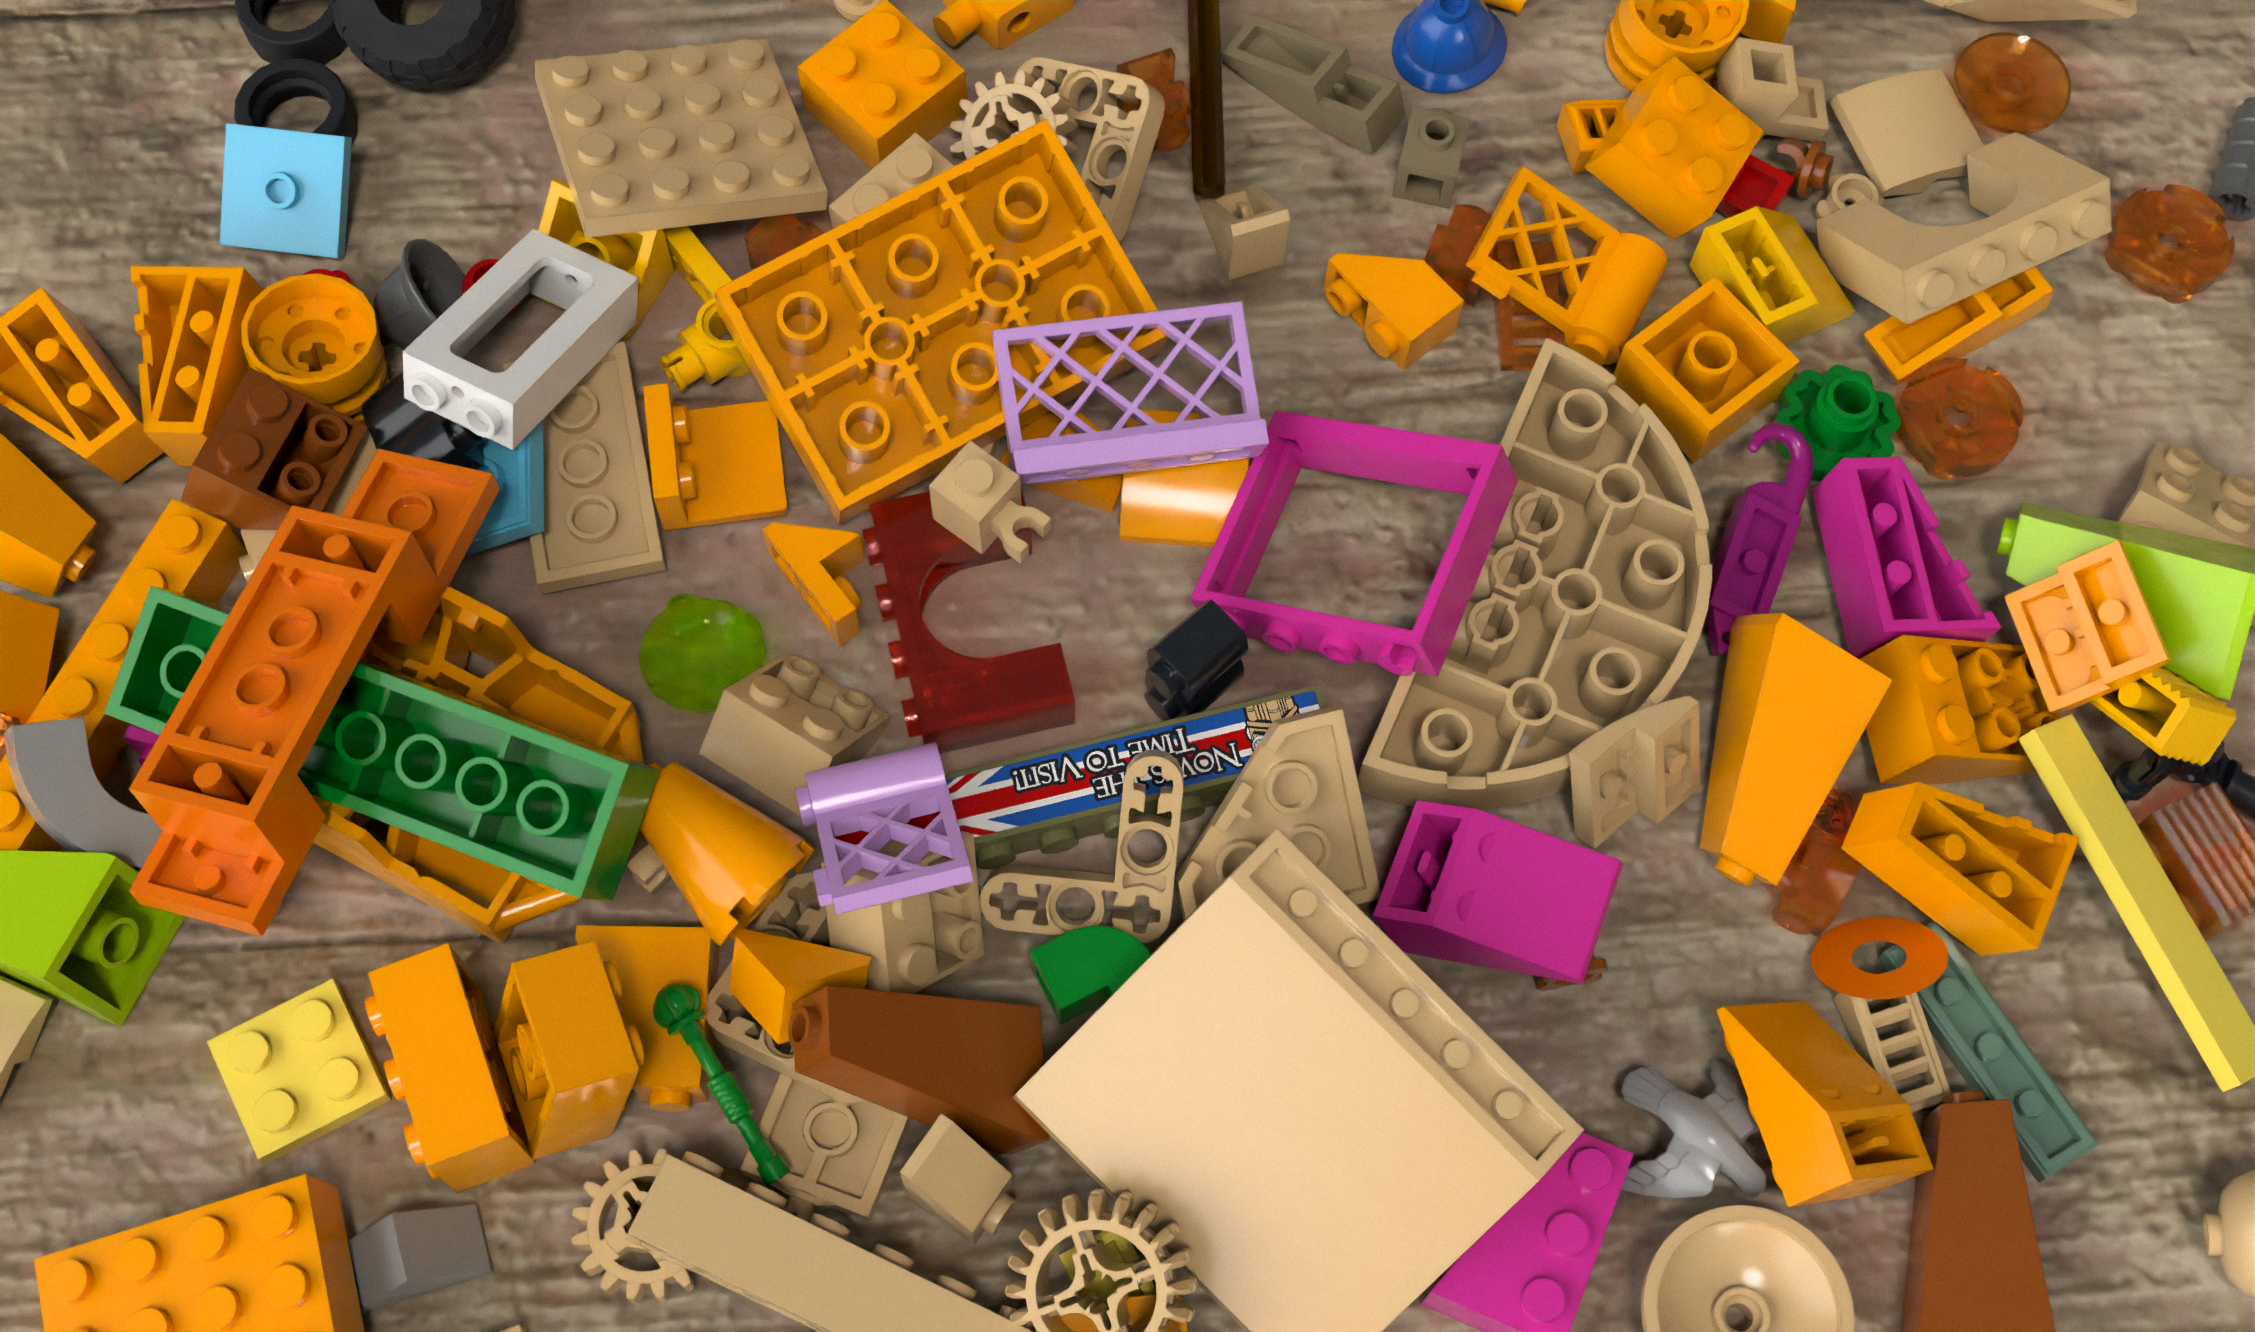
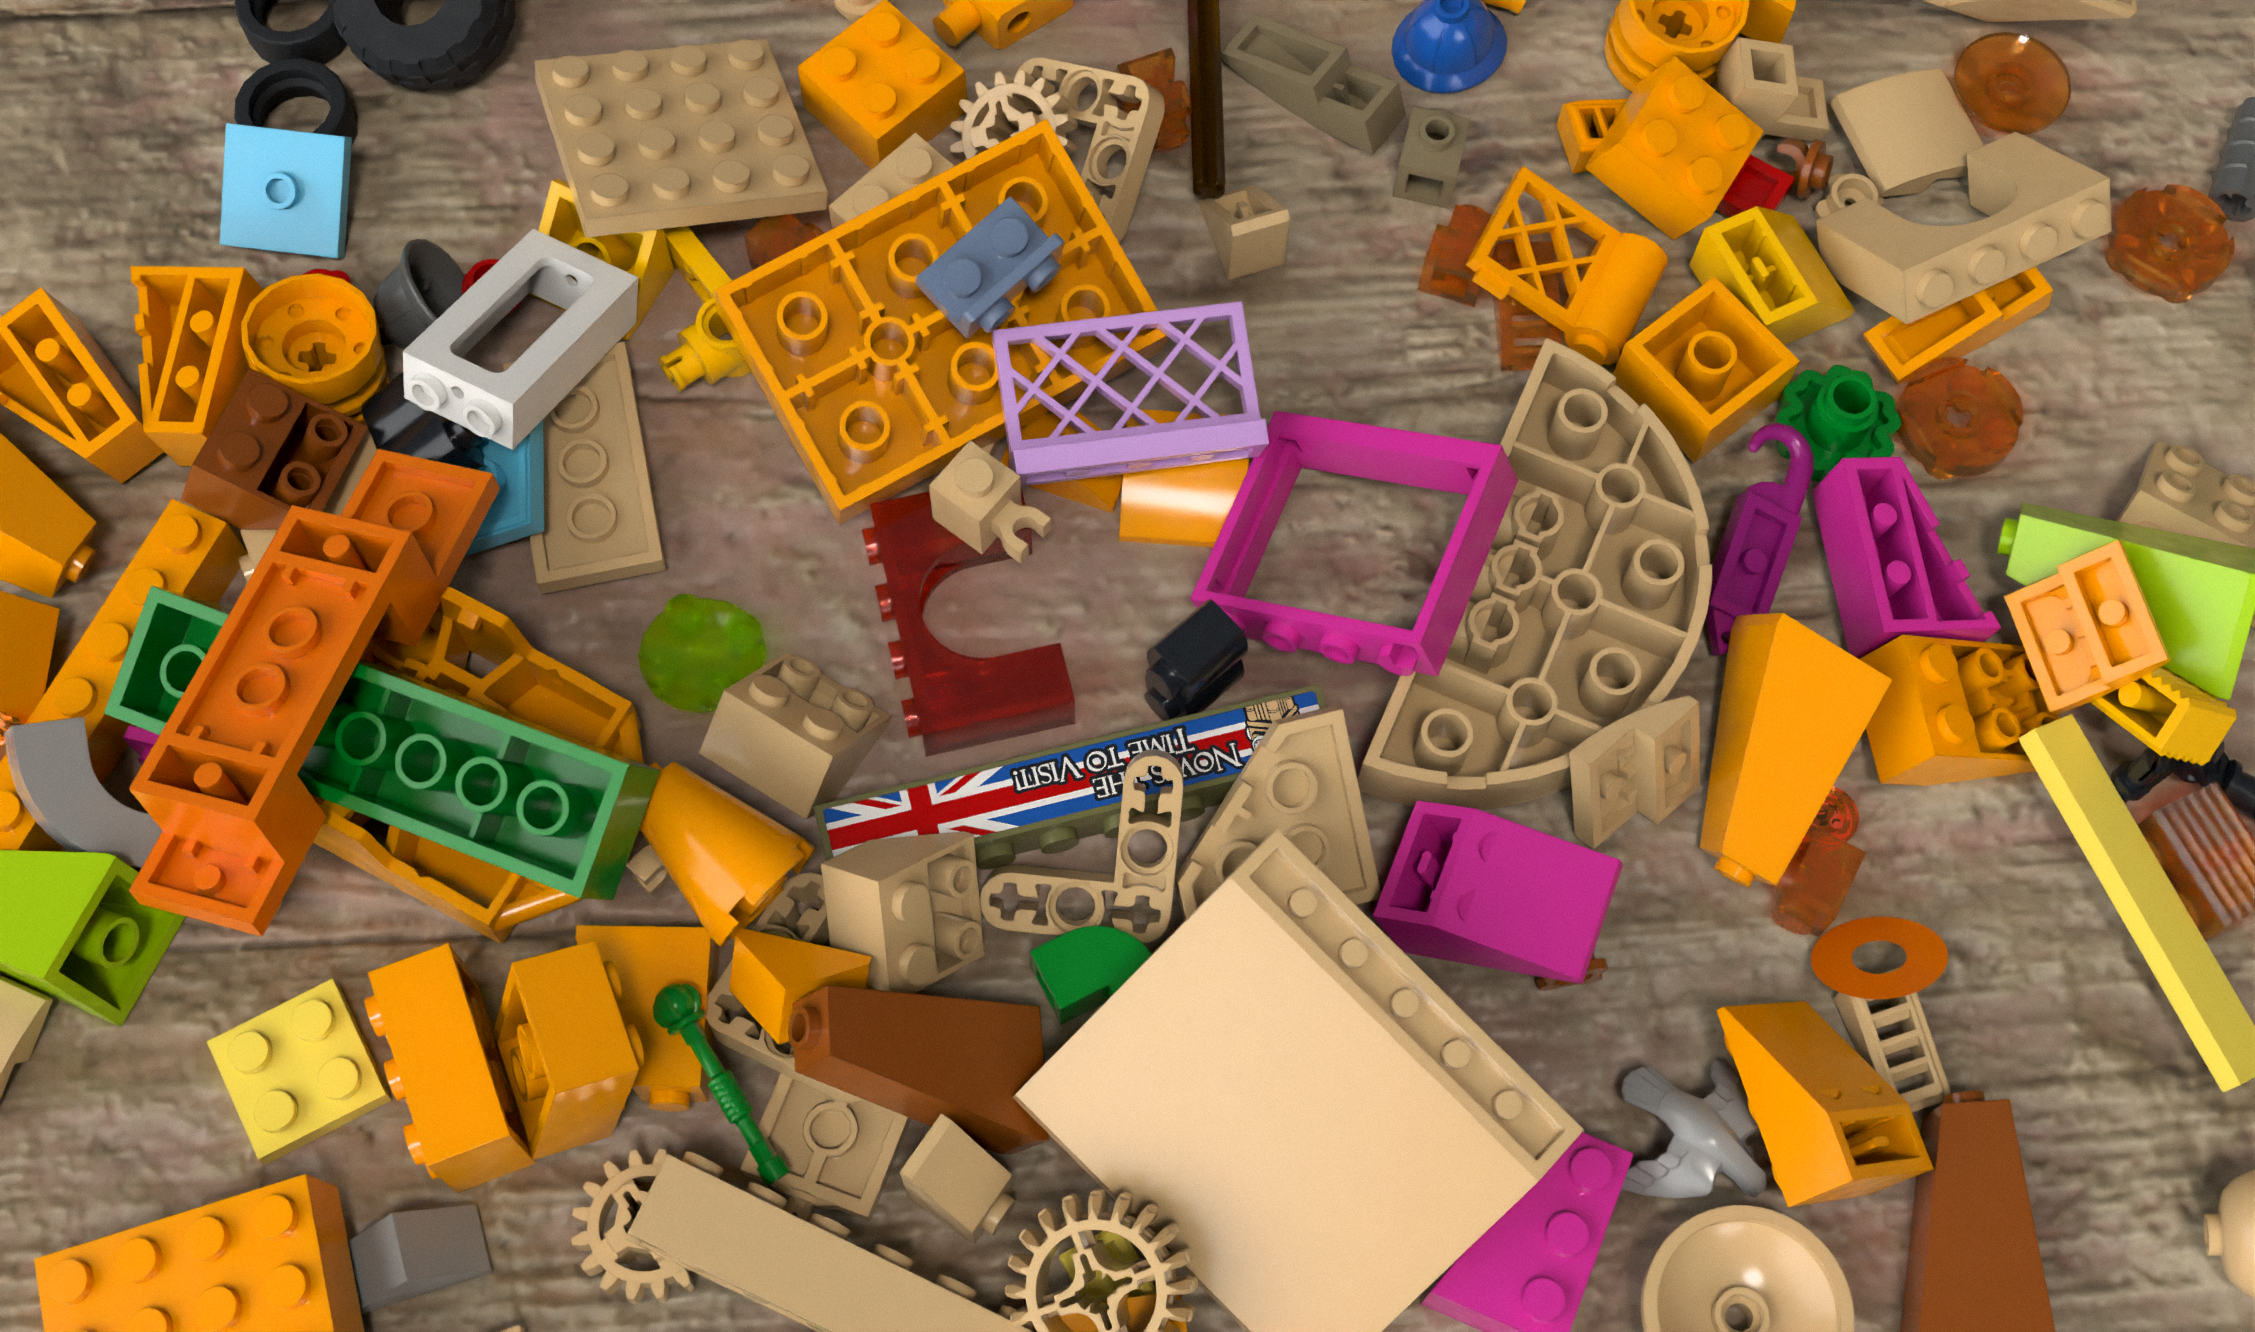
(713, 461): light orange bracket -> none
(814, 565): light orange slope -> none
(880, 799): lavender piece -> none
(991, 268): none -> sand blue bracket
(1395, 302): light orange slope -> none
(1962, 865): light orange wedge -> none
(1999, 1062): sand green tile -> none

